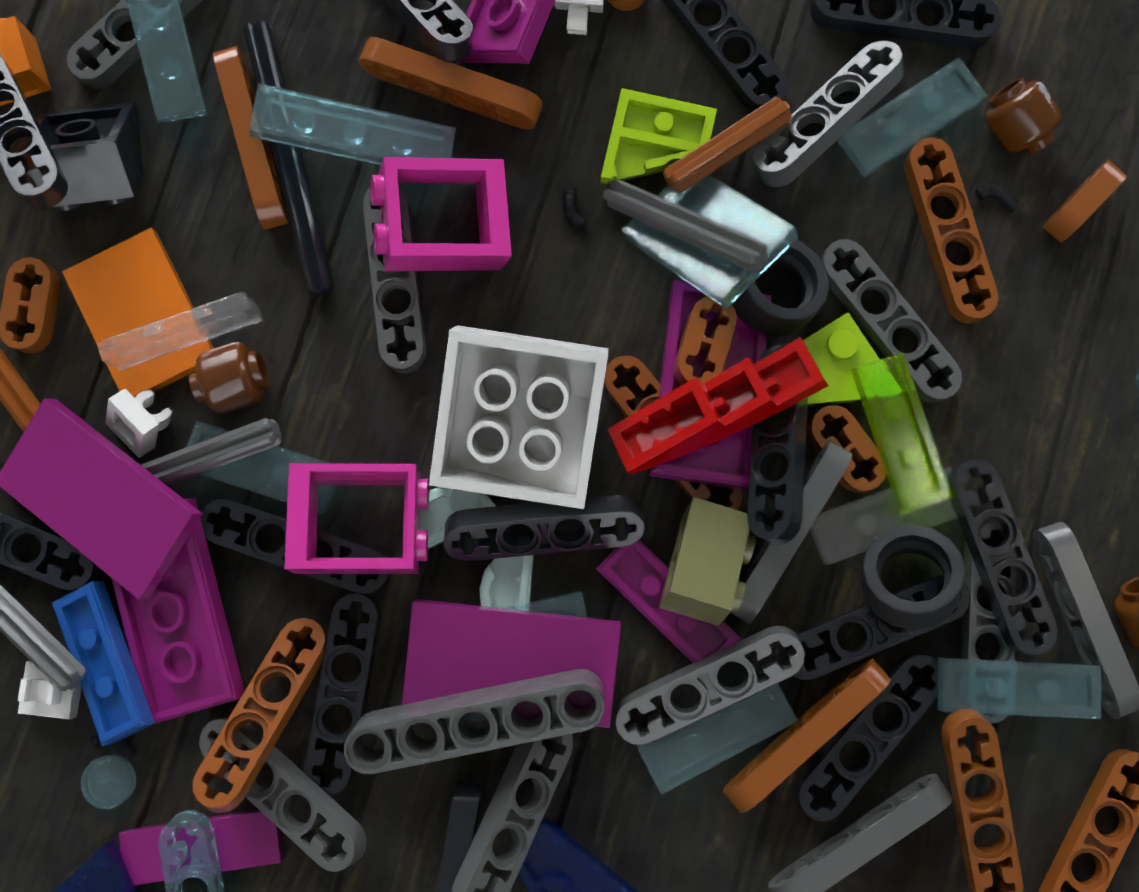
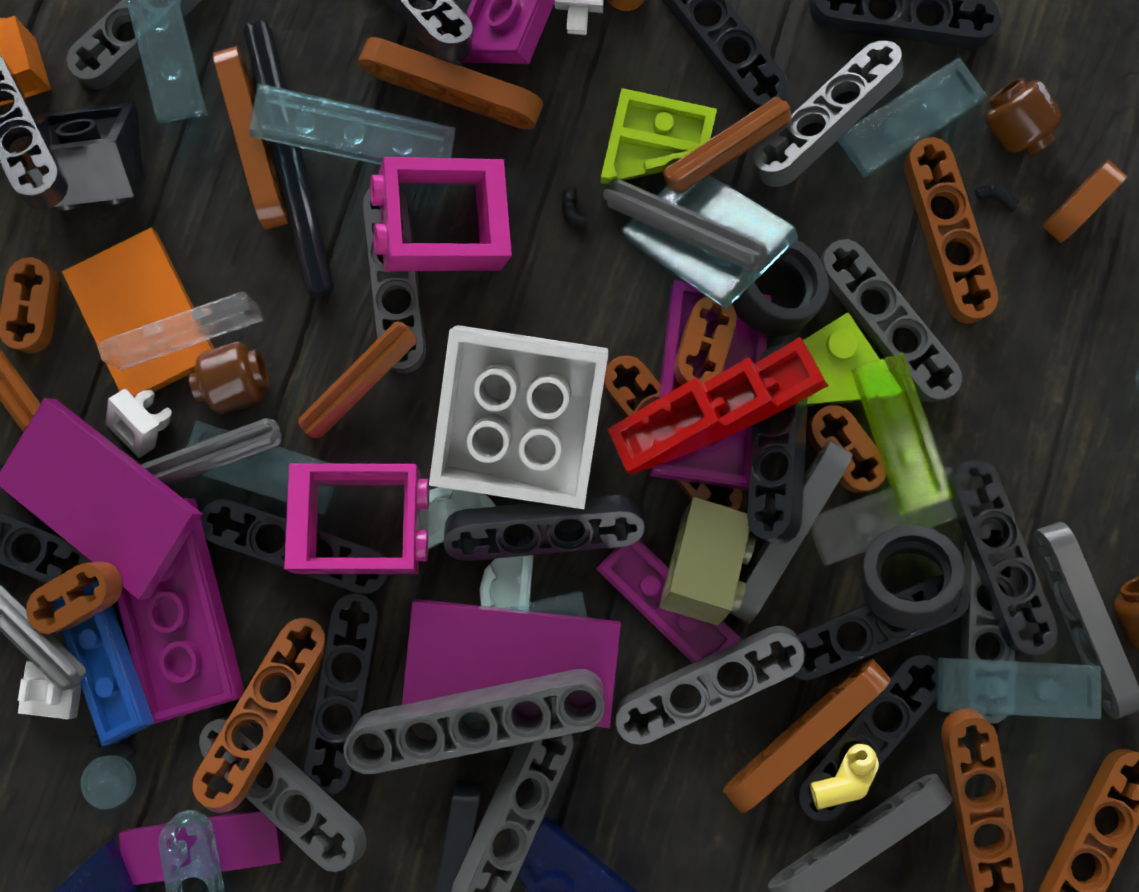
(70, 588): none -> dark orange beam
(357, 380): none -> dark orange axle
(716, 737): clear light blue tile -> none
(851, 780): none -> light yellow arm

